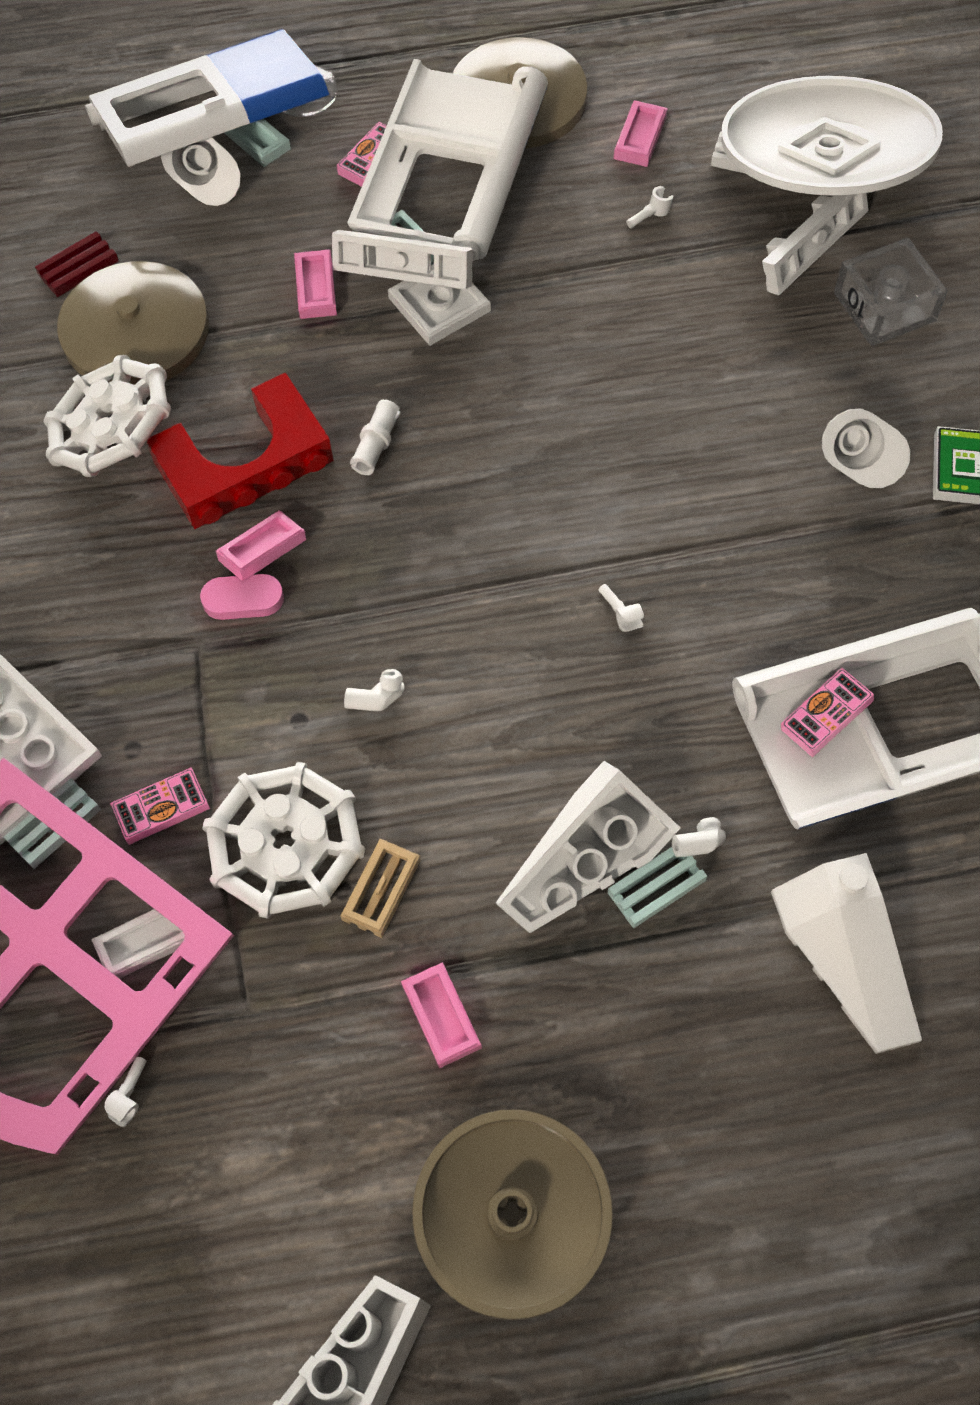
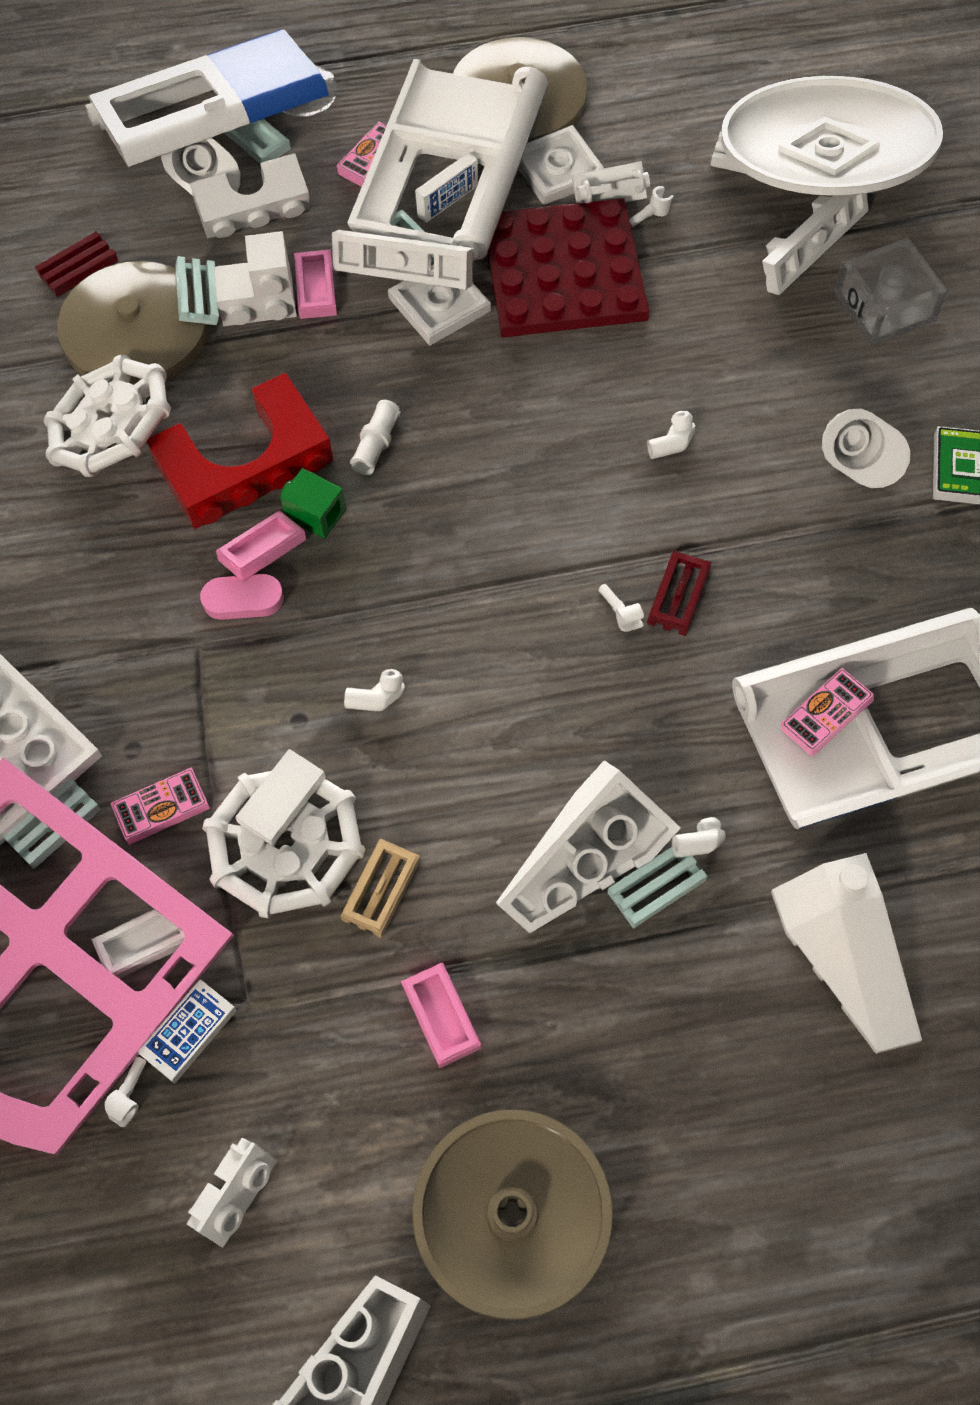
(187, 1031): none -> tile
(197, 271): none -> light aqua tile
(220, 1212): none -> white hinge
(226, 211): none -> white arch
(257, 288): none -> white brick
(280, 797): none -> white tile
(313, 502): none -> green brick
(447, 187): none -> tile
(552, 162): none -> white tile
(566, 269): none -> dark red plate
(612, 183): none -> white hinge
(640, 133): bright pink tile -> none
(670, 620): none -> dark red tile
(676, 439): none -> white arm

